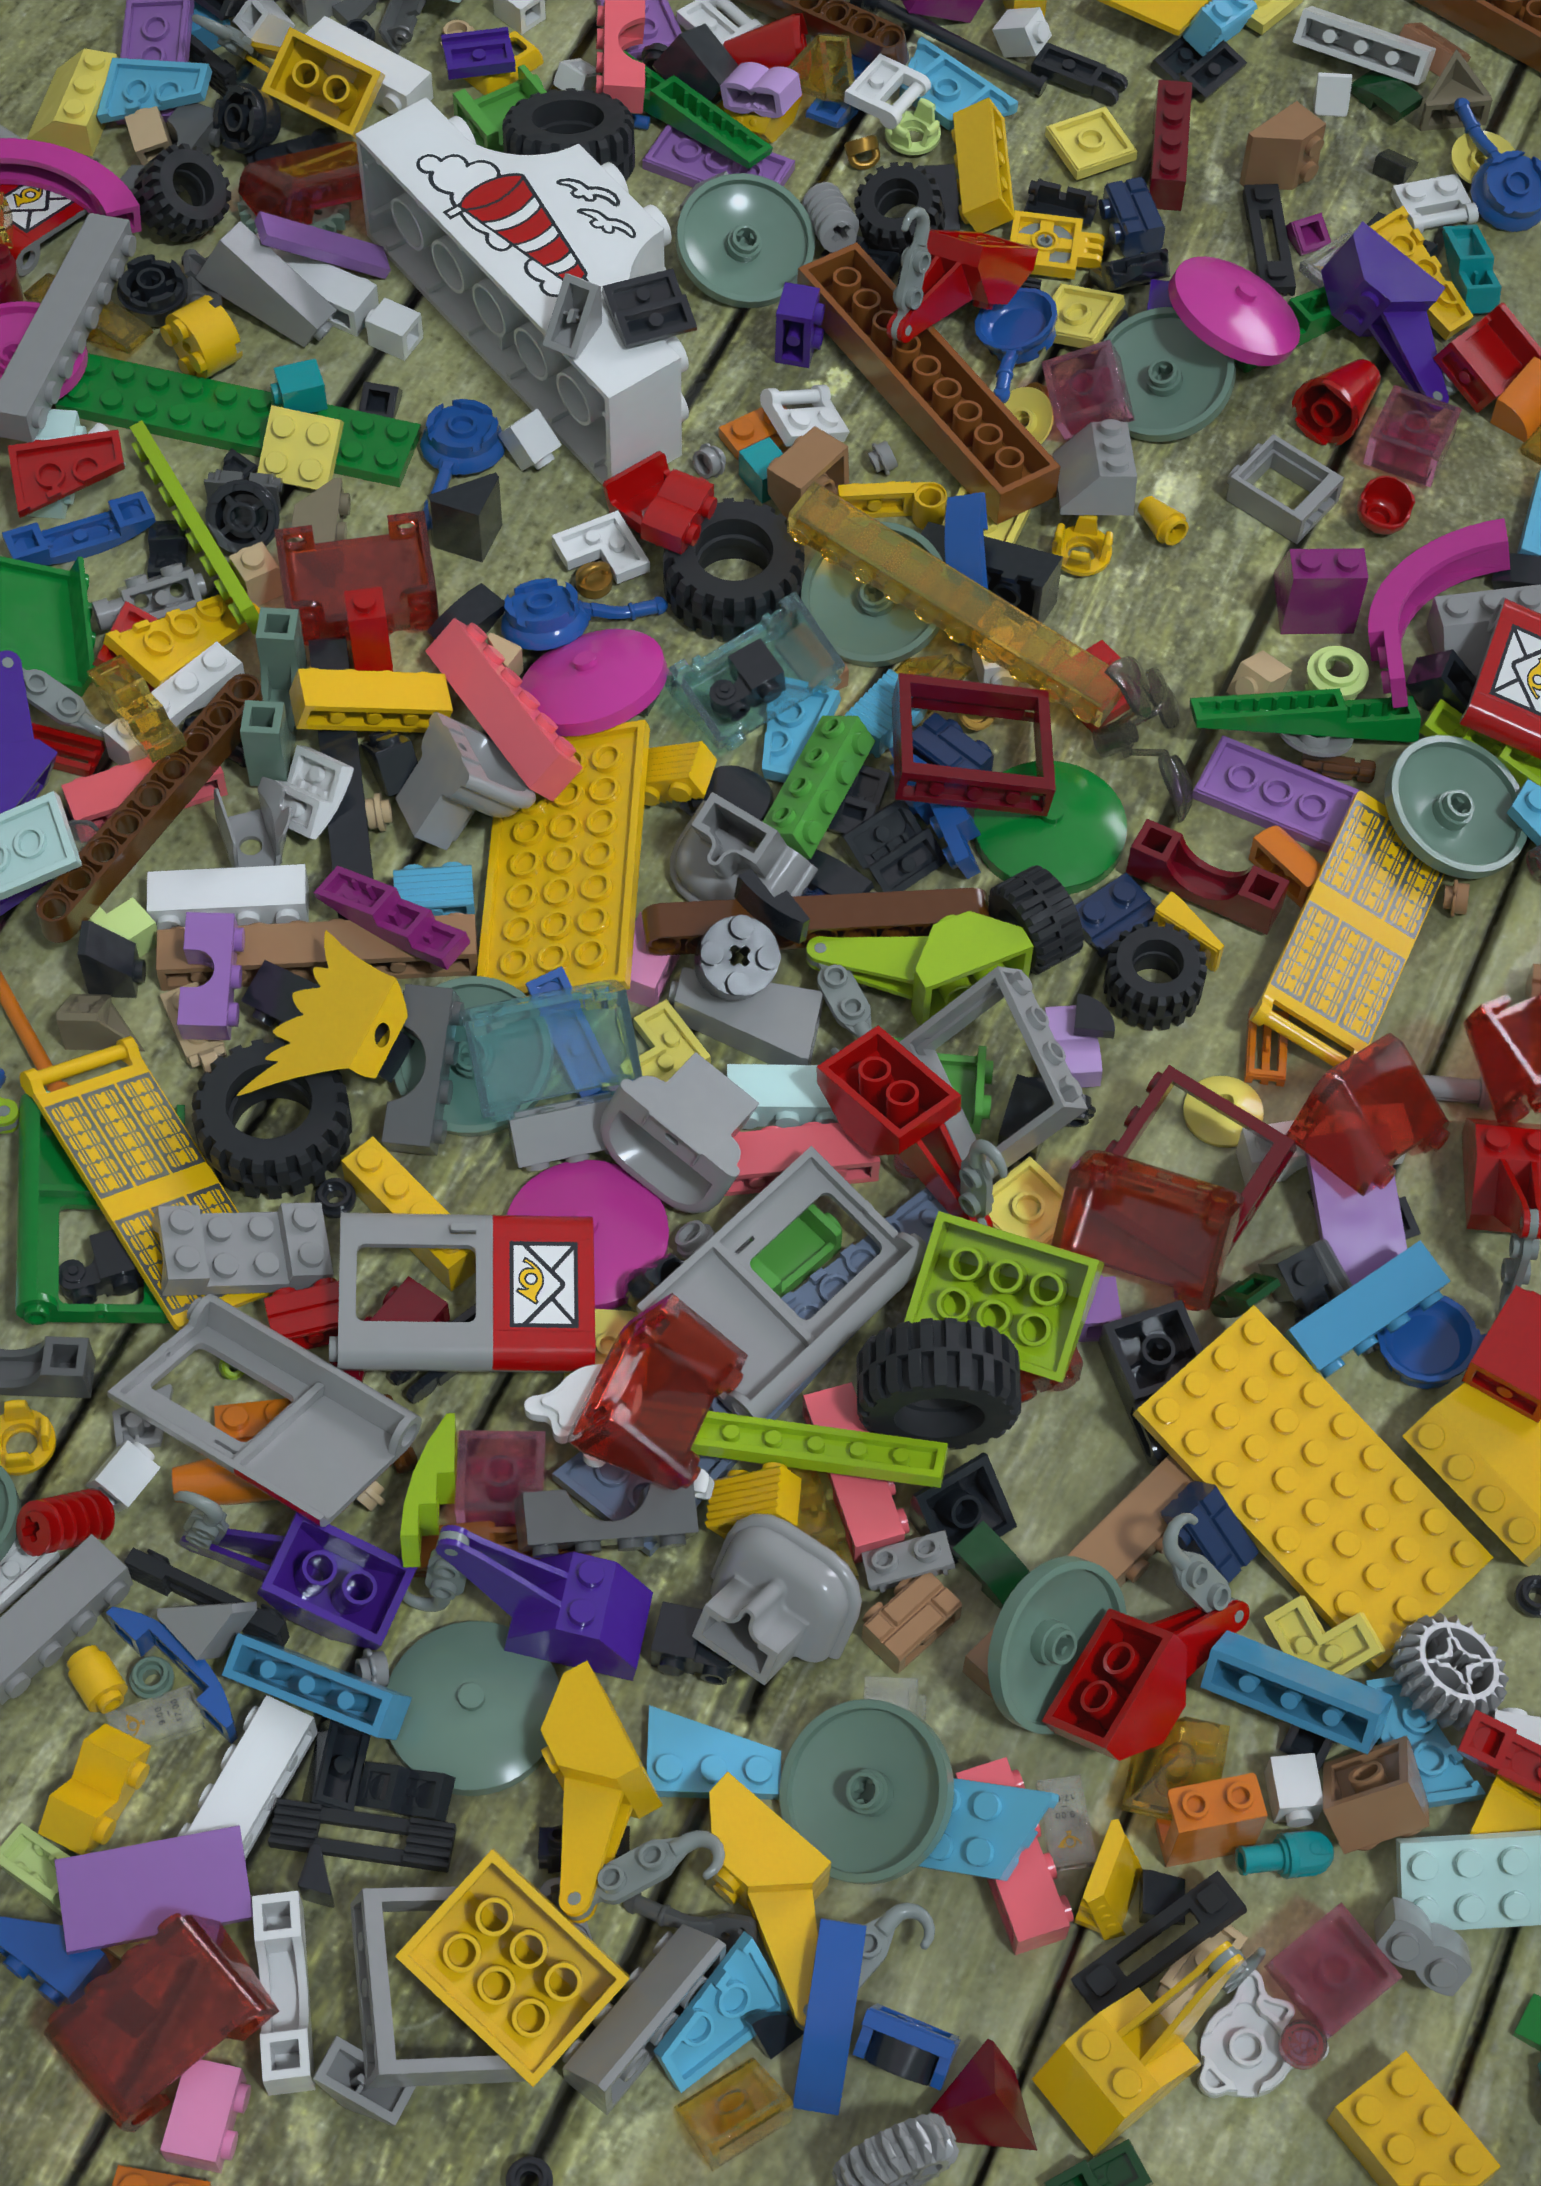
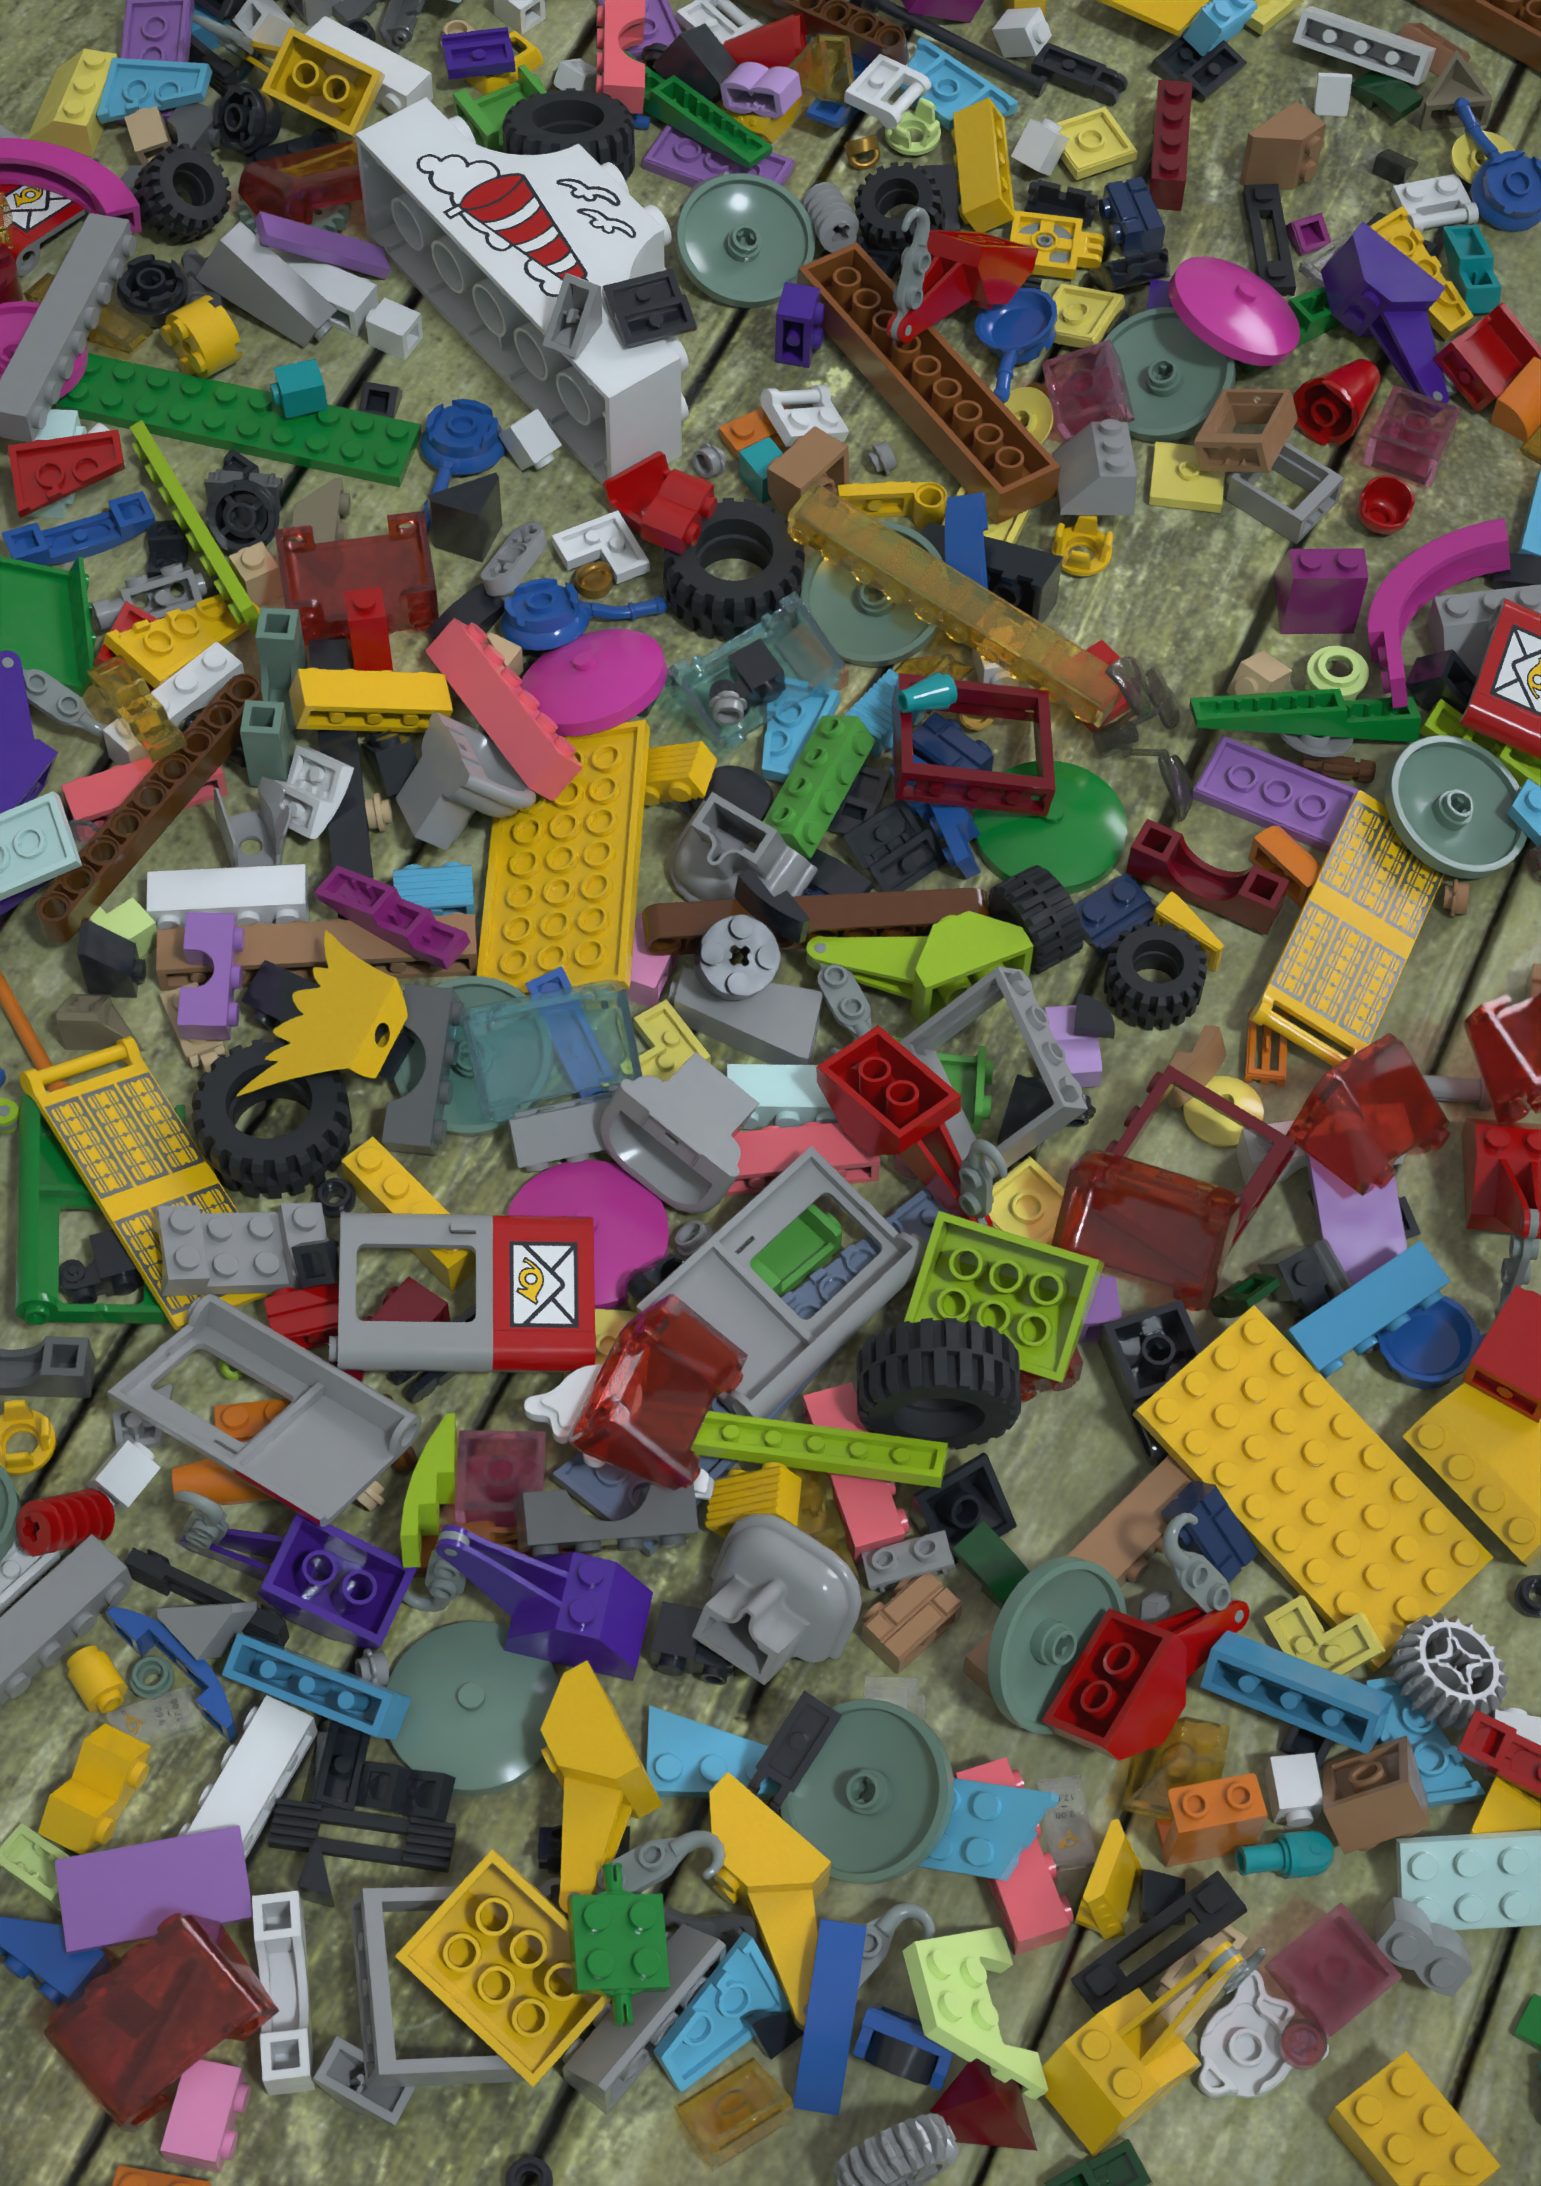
(71, 745): red tile -> none
(300, 447): light yellow plate -> none
(317, 1262): none -> black tile
(514, 559): none -> light grey beam
(618, 1944): none -> green plate
(728, 708): none -> light grey plate
(795, 1747): none -> black hinge
(931, 693): none -> teal cone
(956, 2004): none -> yellowish green wing
(1040, 145): none -> white brick
(1156, 1606): none -> light grey tile
(1164, 521): yellow cone -> none
(1181, 483): none -> light yellow plate
(1199, 1064): none -> medium nougat slope
(1230, 452): none -> medium nougat window

